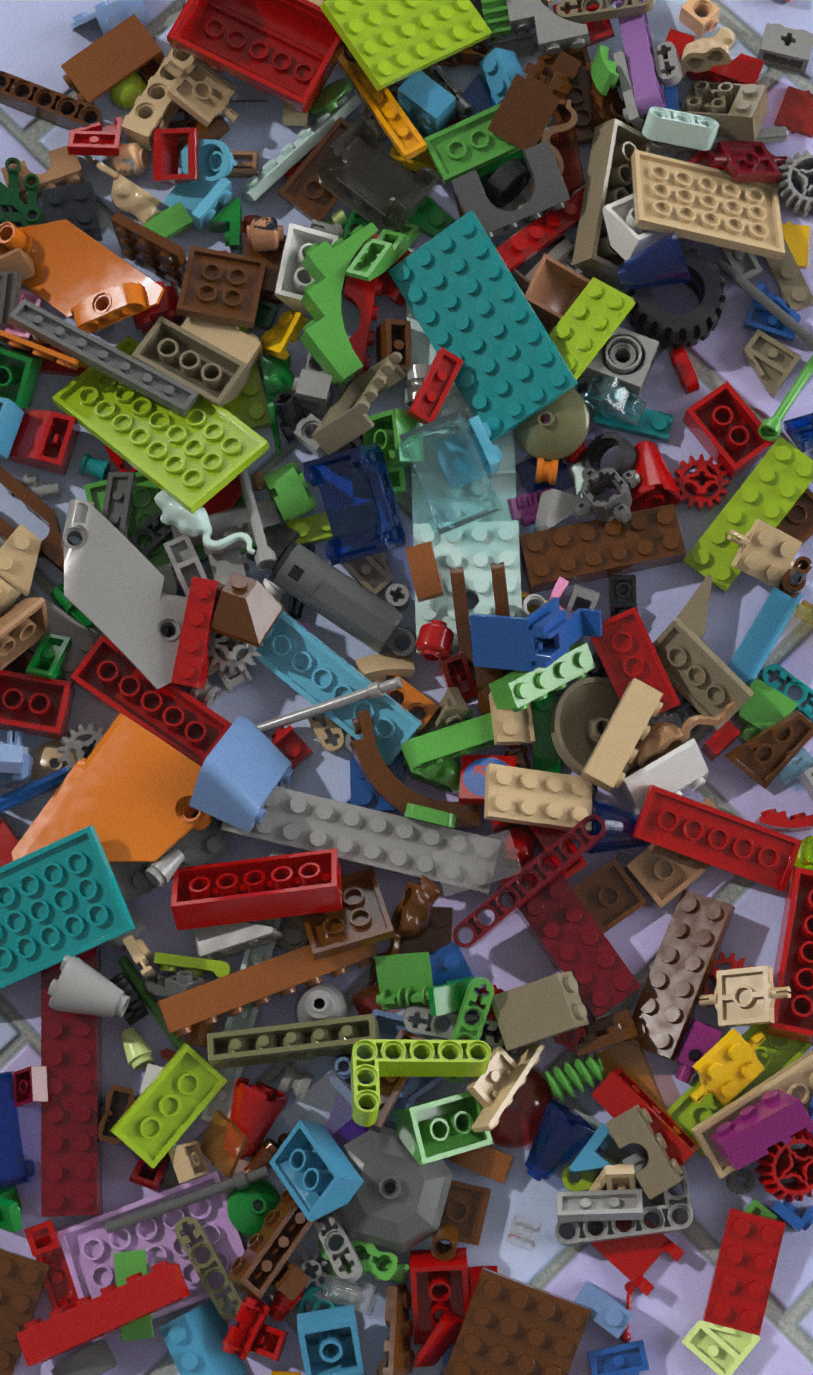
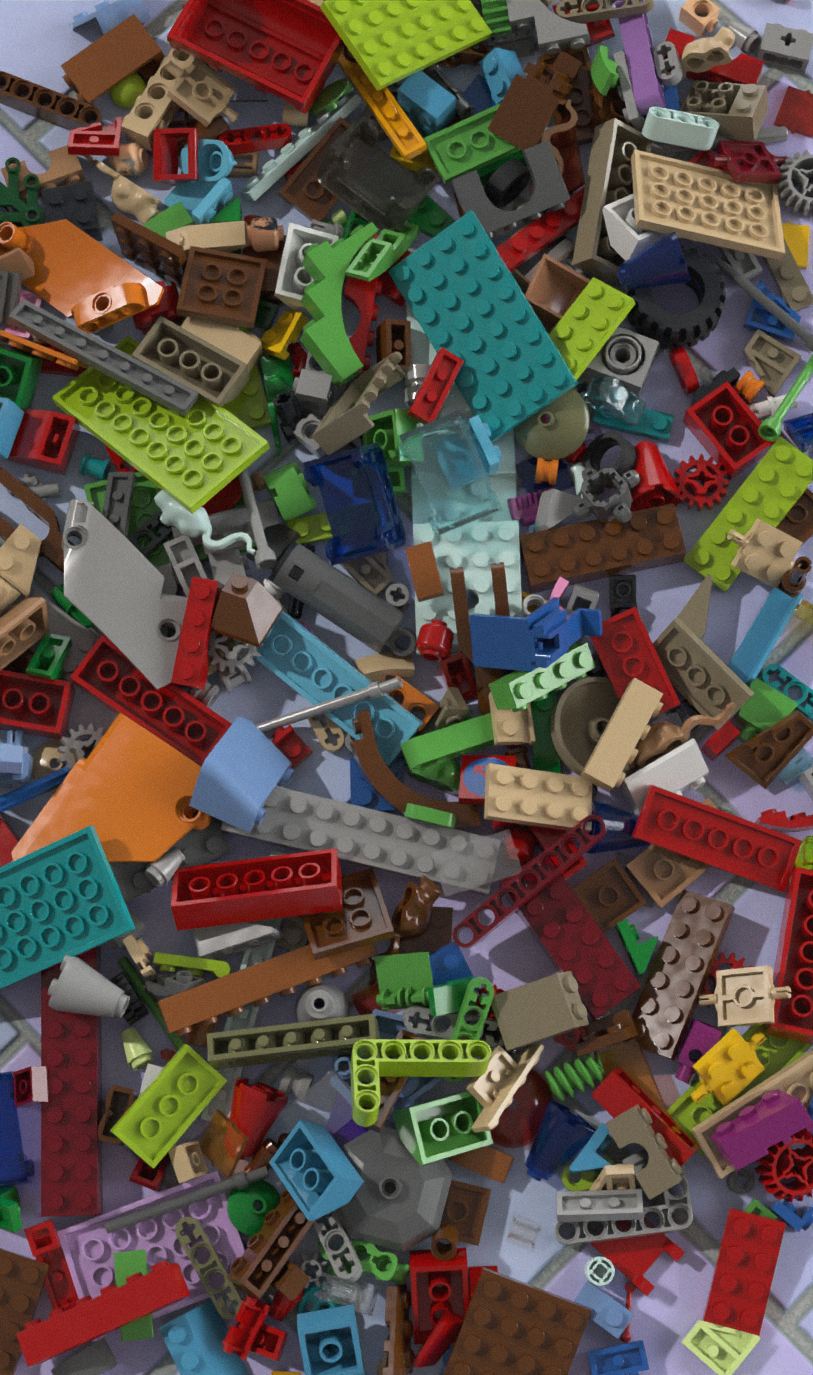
(214, 236): none -> tan slope
(279, 134): none -> red beam
(298, 357): none -> red arm
(599, 1270): none -> light aqua wheel
(637, 953): none -> green slope
(731, 376): none -> black plate
(745, 37): none -> light grey cone
(749, 386): none -> orange wheel
(769, 406): none -> white pin

